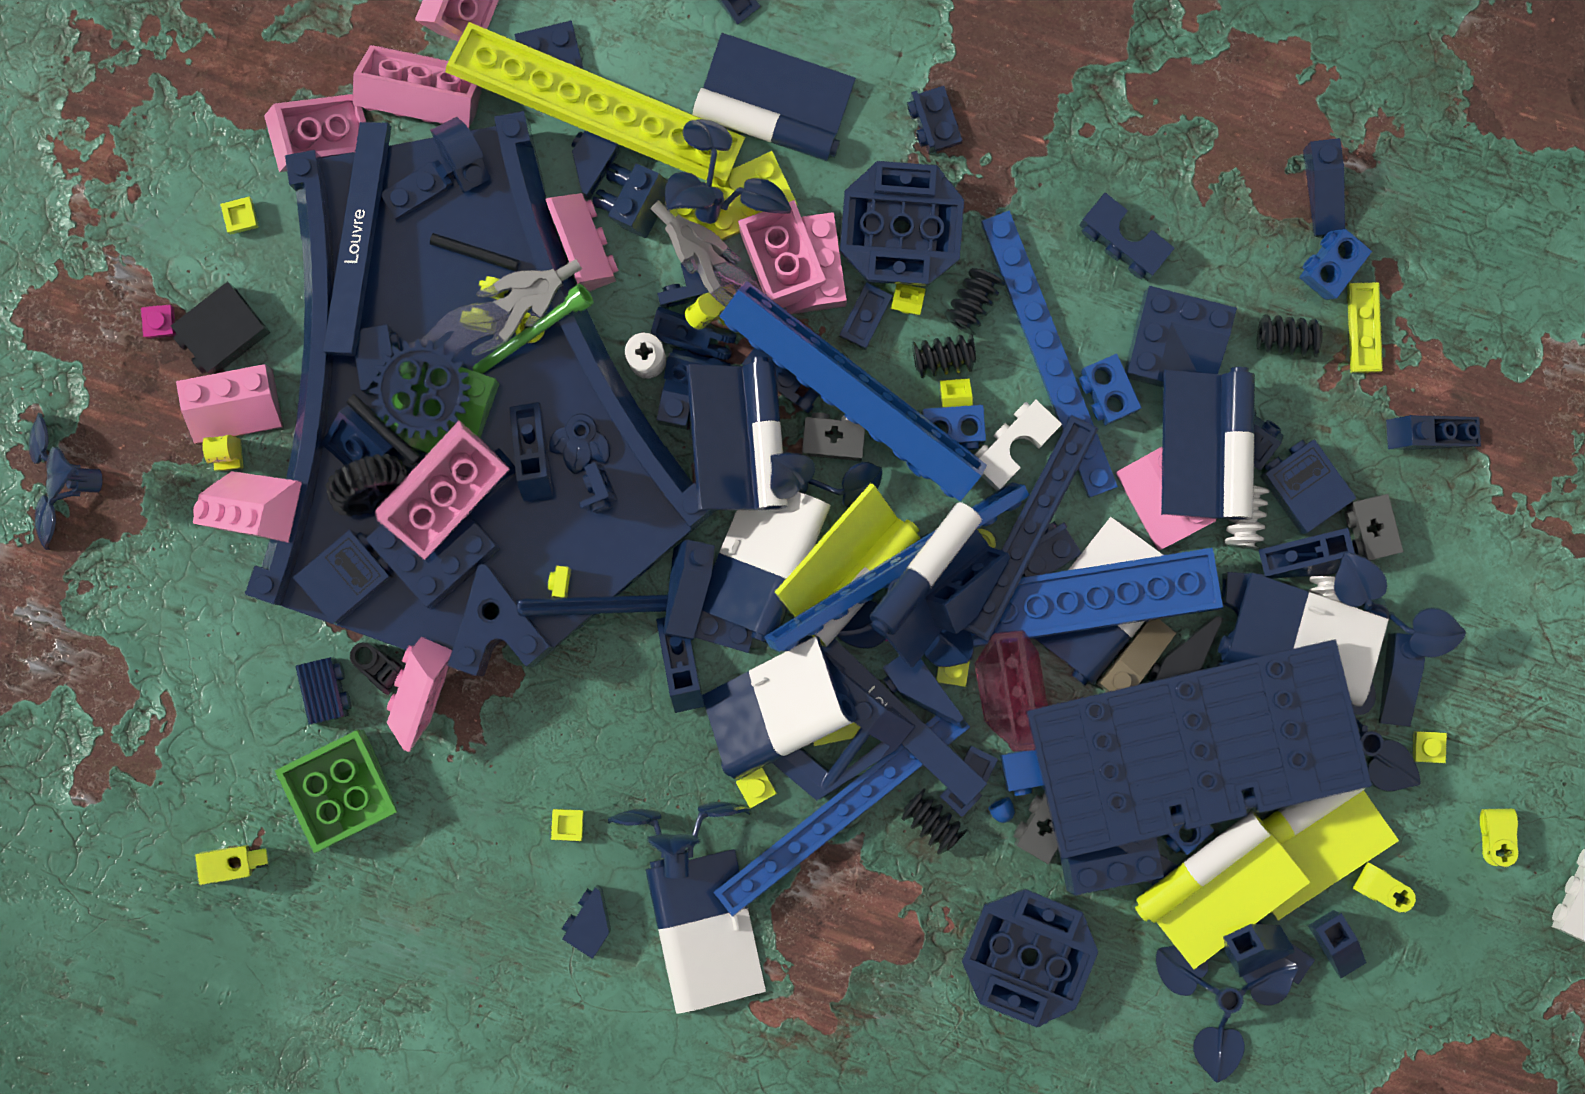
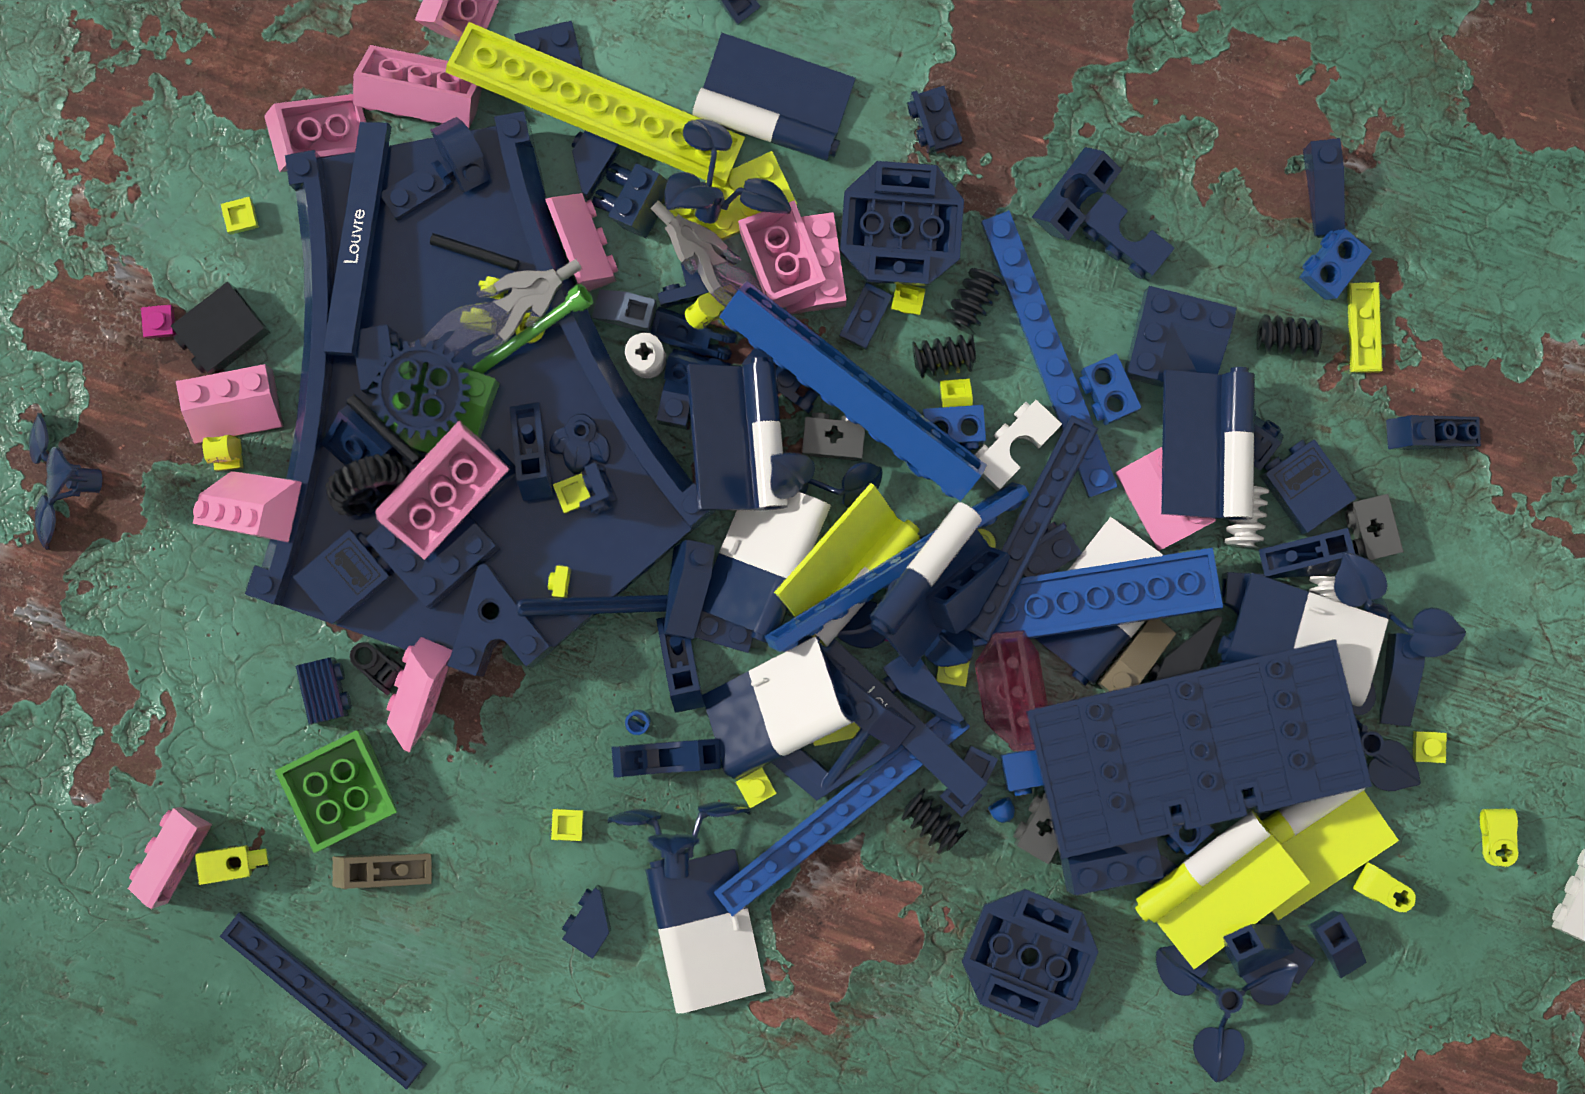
(168, 857): none -> bright pink slope
(323, 1000): none -> dark blue tile
(381, 870): none -> dark tan slope
(571, 492): none -> neon yellow plate
(625, 310): none -> sand blue slope
(635, 726): none -> blue hinge
(666, 757): none -> dark blue arch
(1088, 174): none -> dark blue arch

